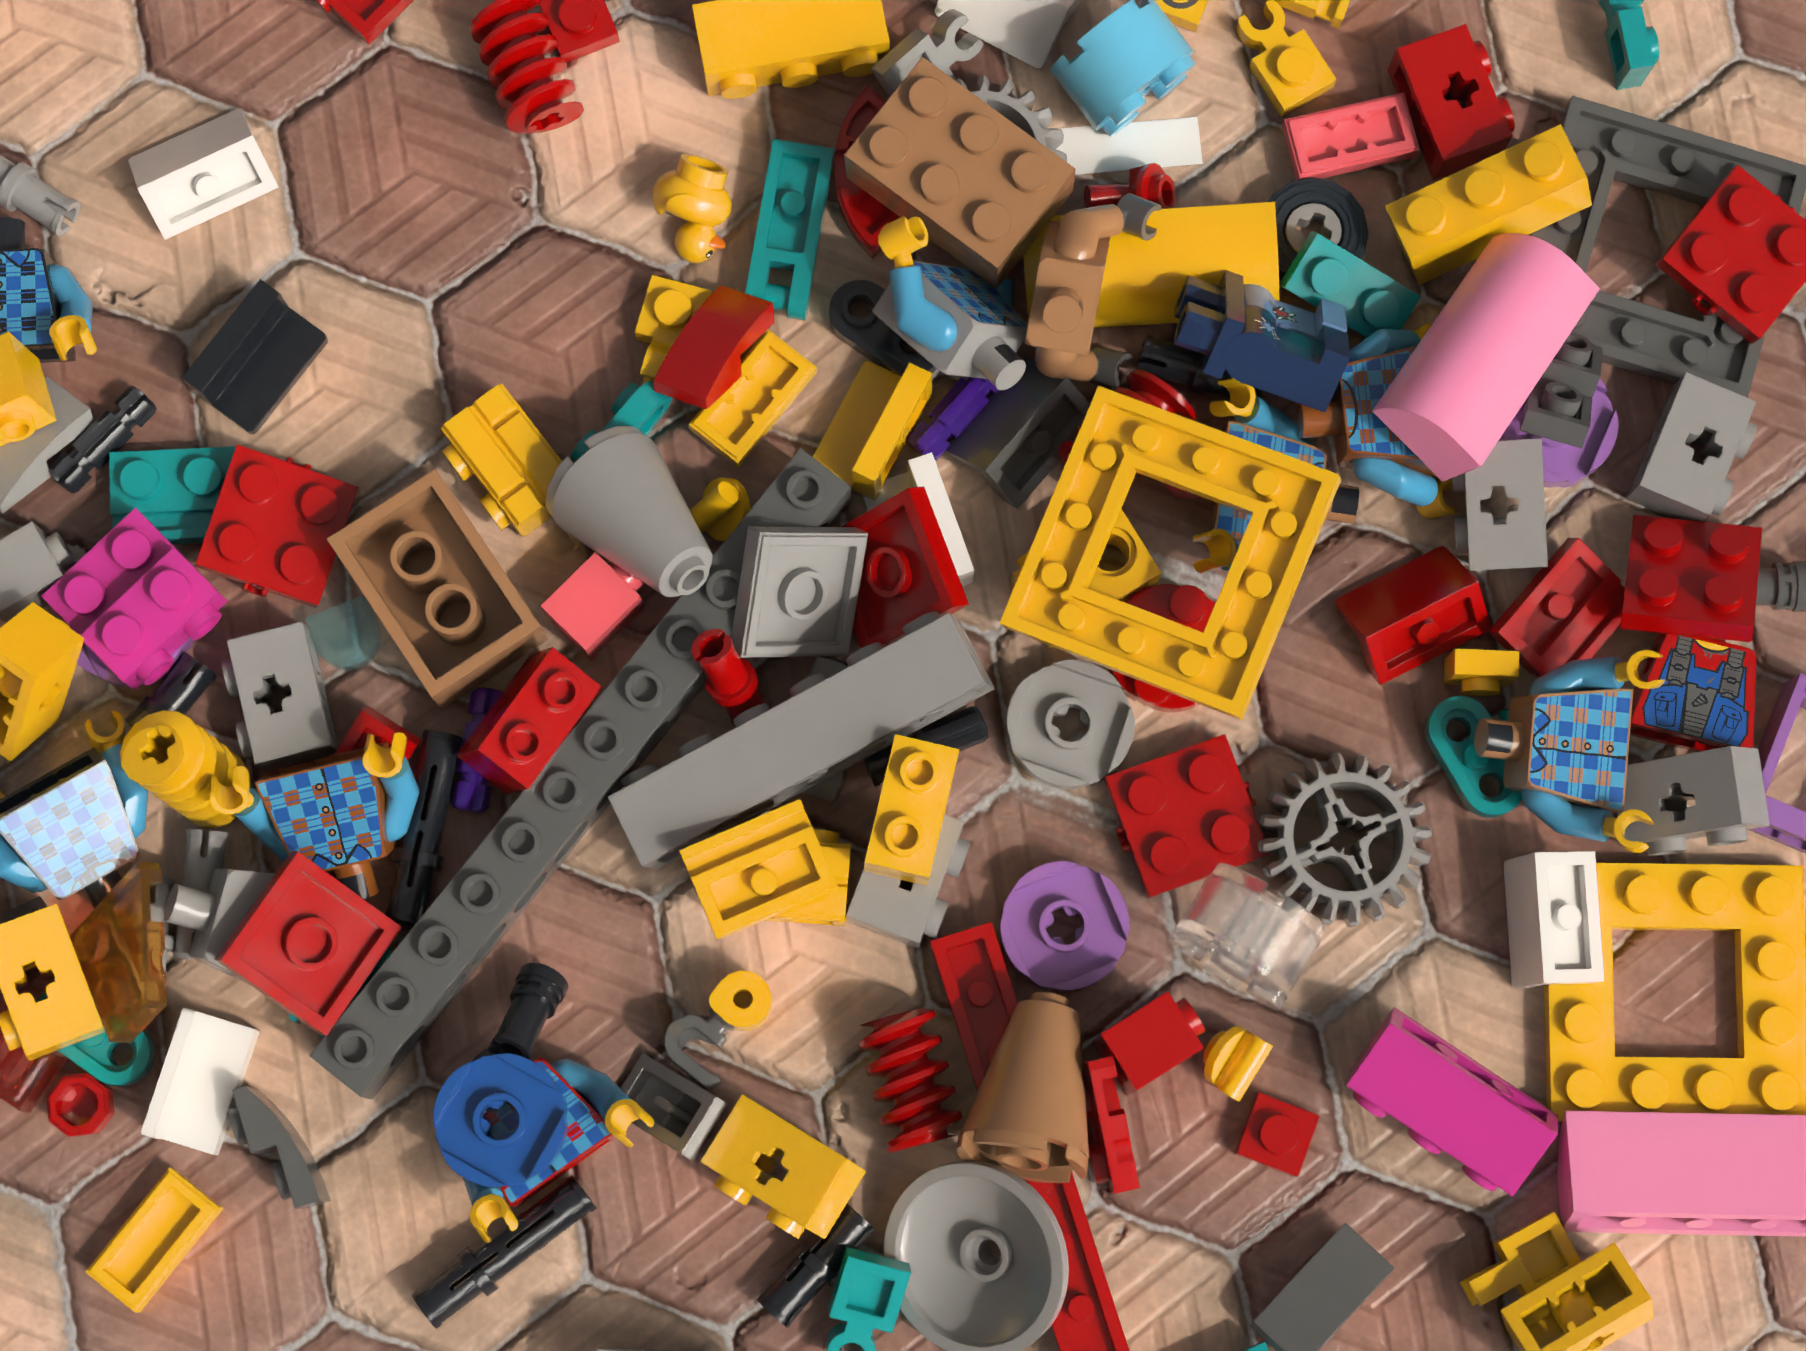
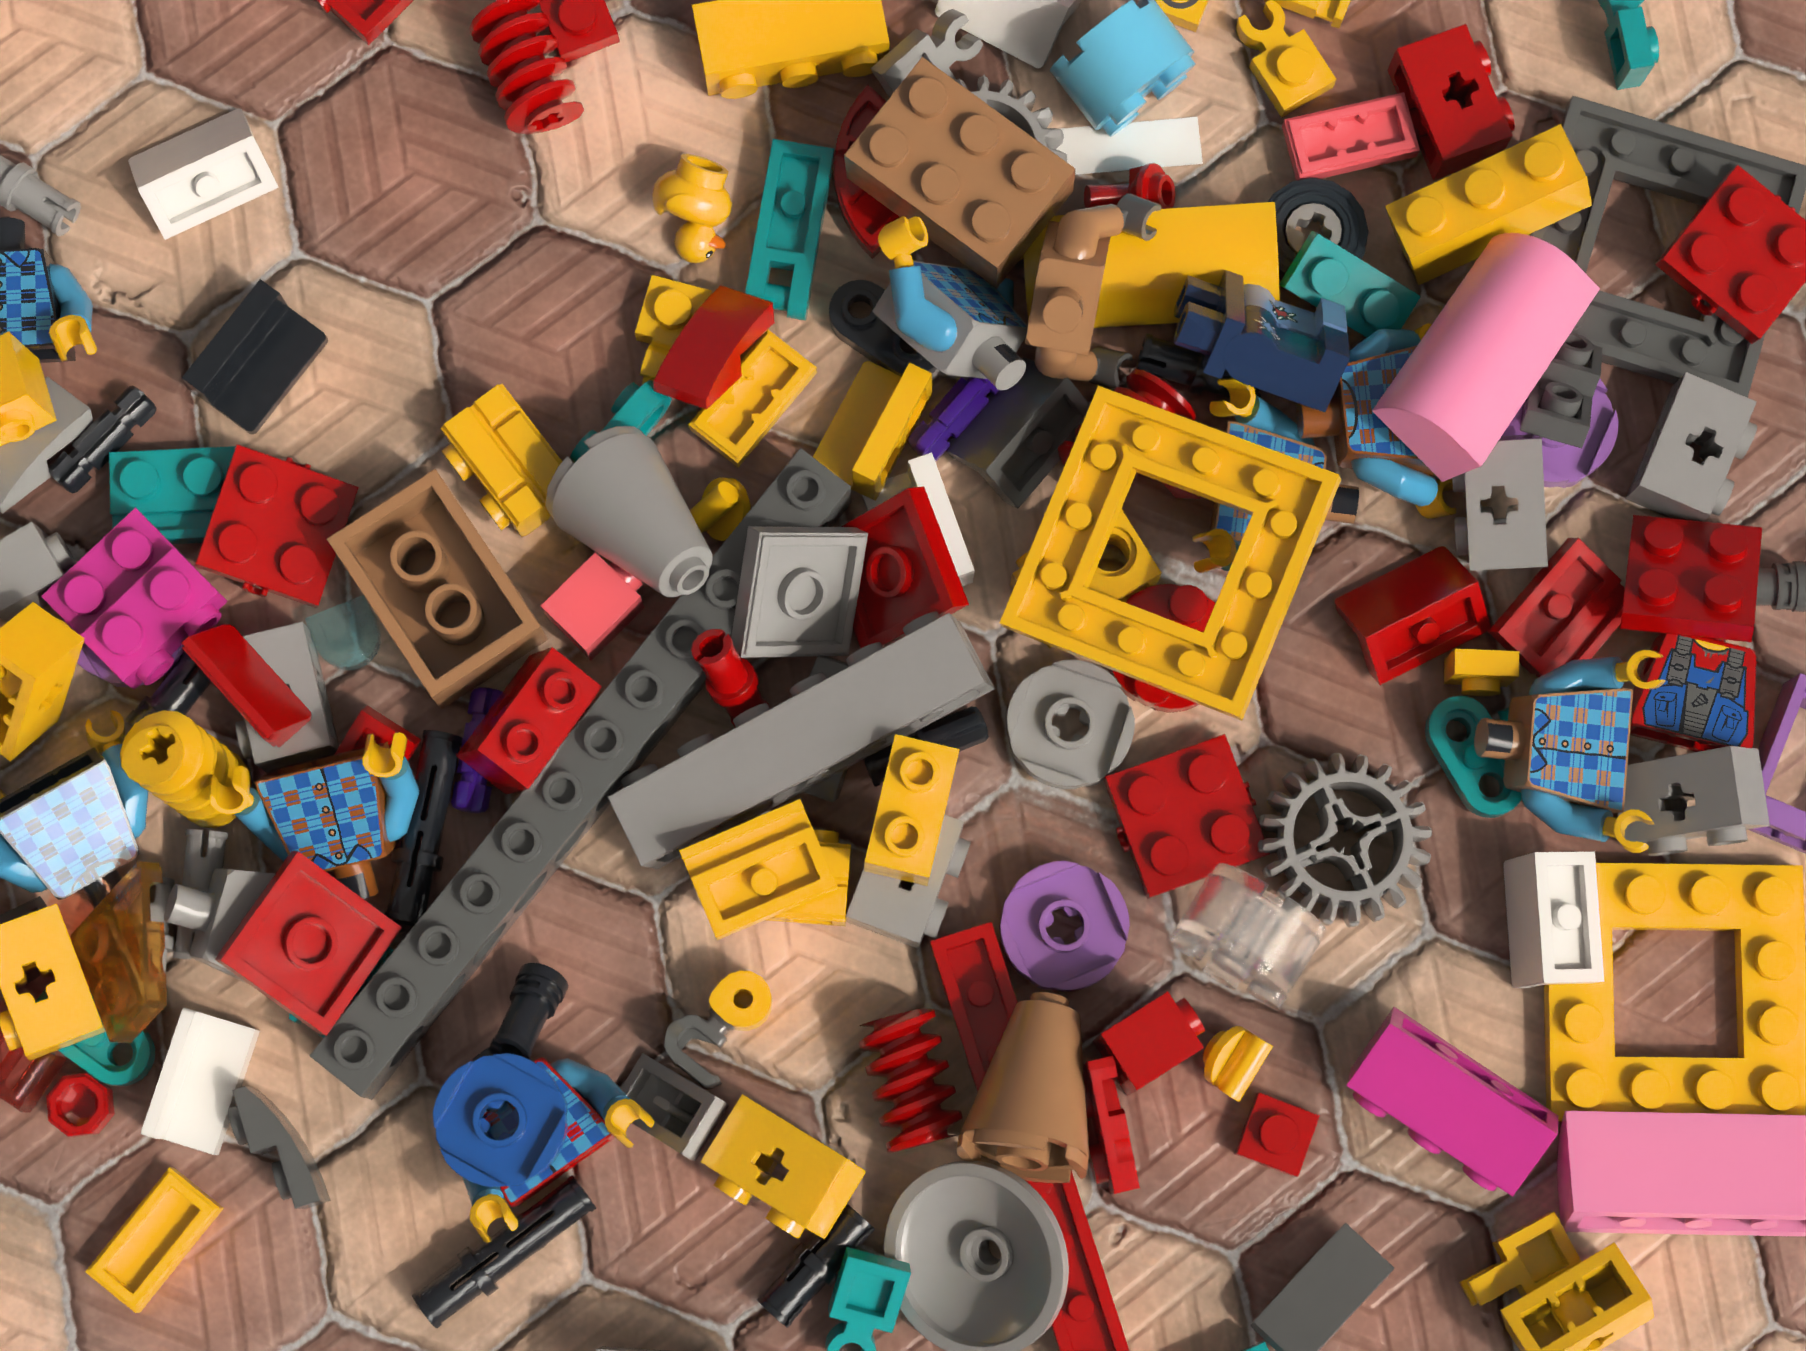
(248, 683): none -> red slope

